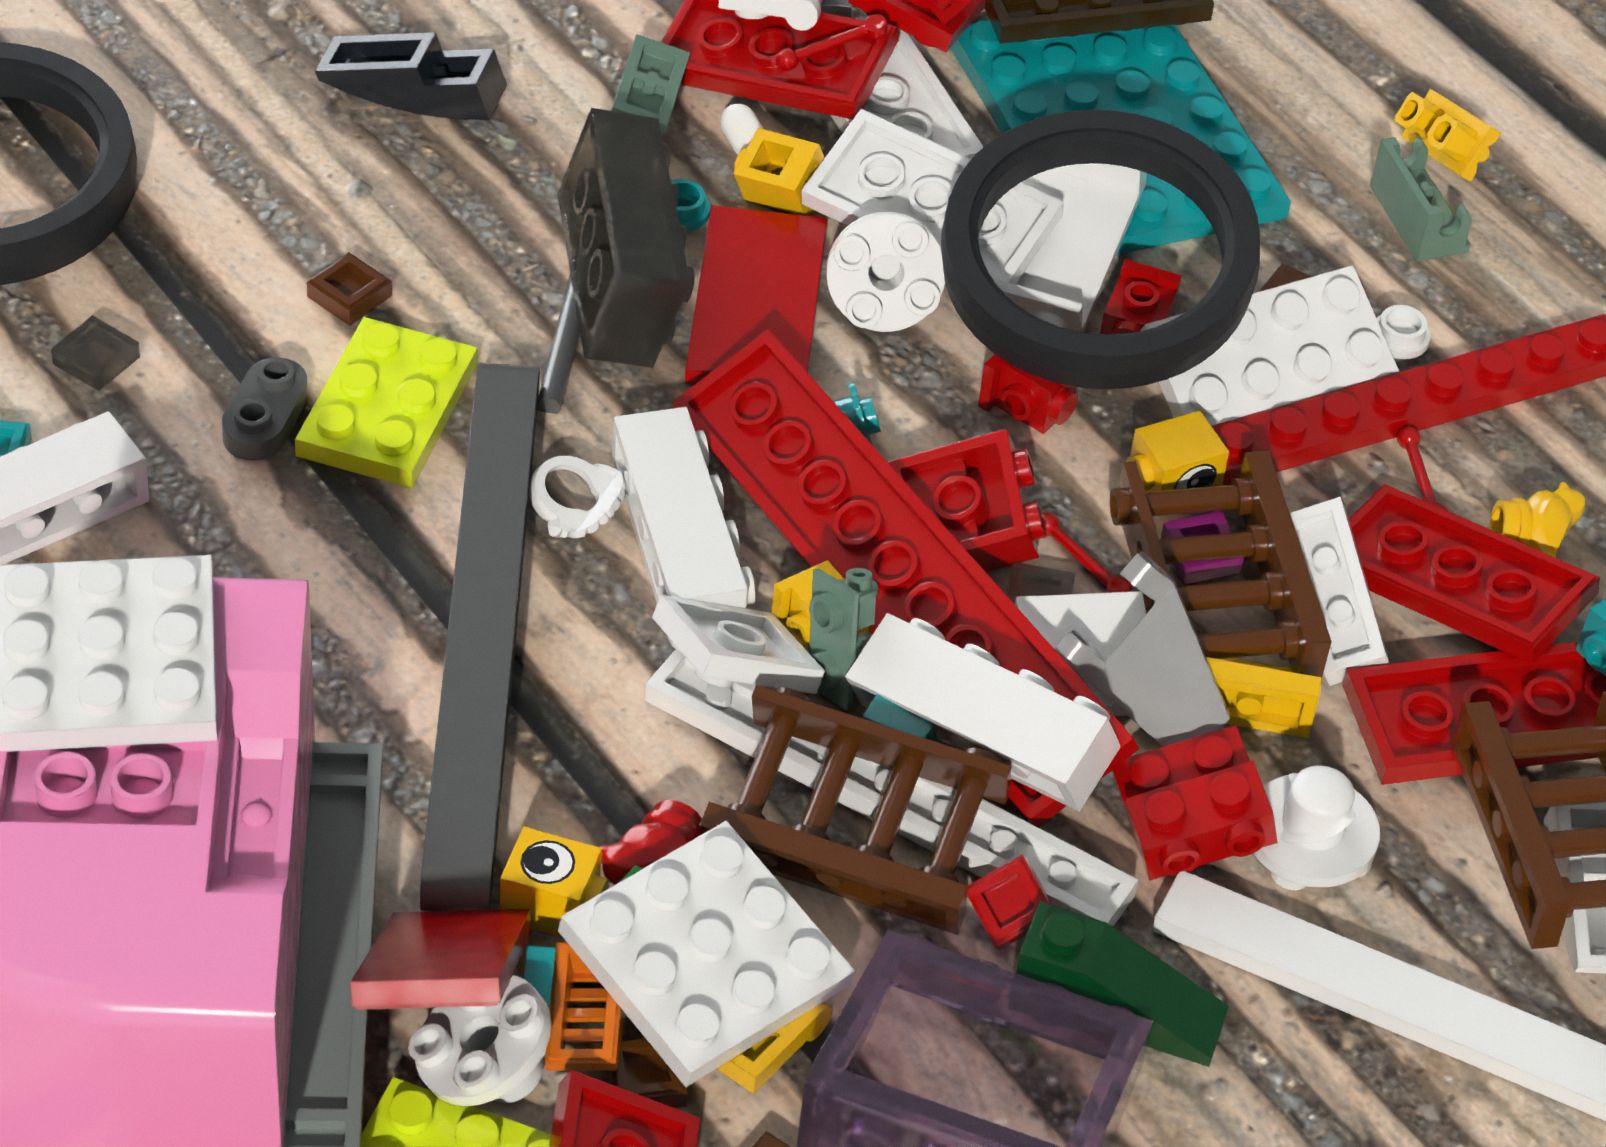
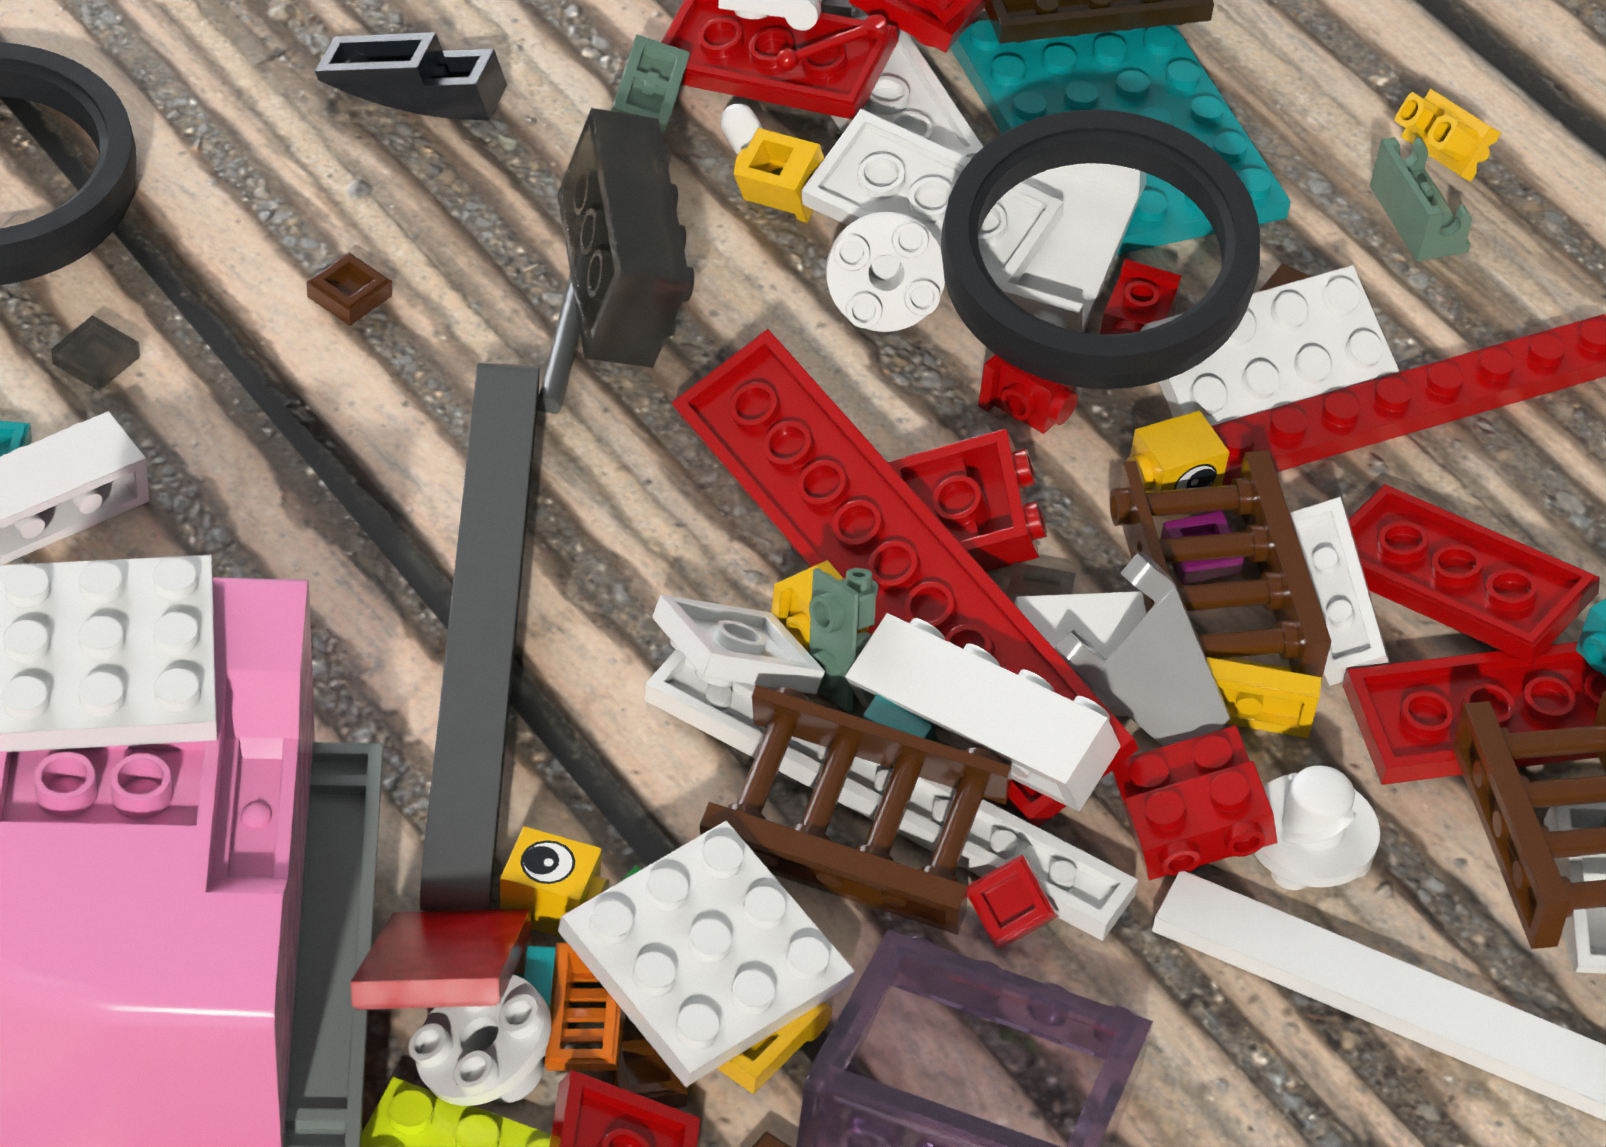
(272, 397): dark grey plate -> none
(386, 402): neon yellow plate -> none
(604, 482): white piece -> none
(660, 833): red animal -> none
(679, 509): white brick -> none
(692, 205): teal plate -> none
(755, 277): red tile -> none
(860, 412): teal plate -> none
(1112, 584): red hinge -> none
(1114, 970): dark green slope -> none
(1405, 331): white plate -> none
(1409, 438): red hinge -> none
(1539, 520): yellow animal -> none

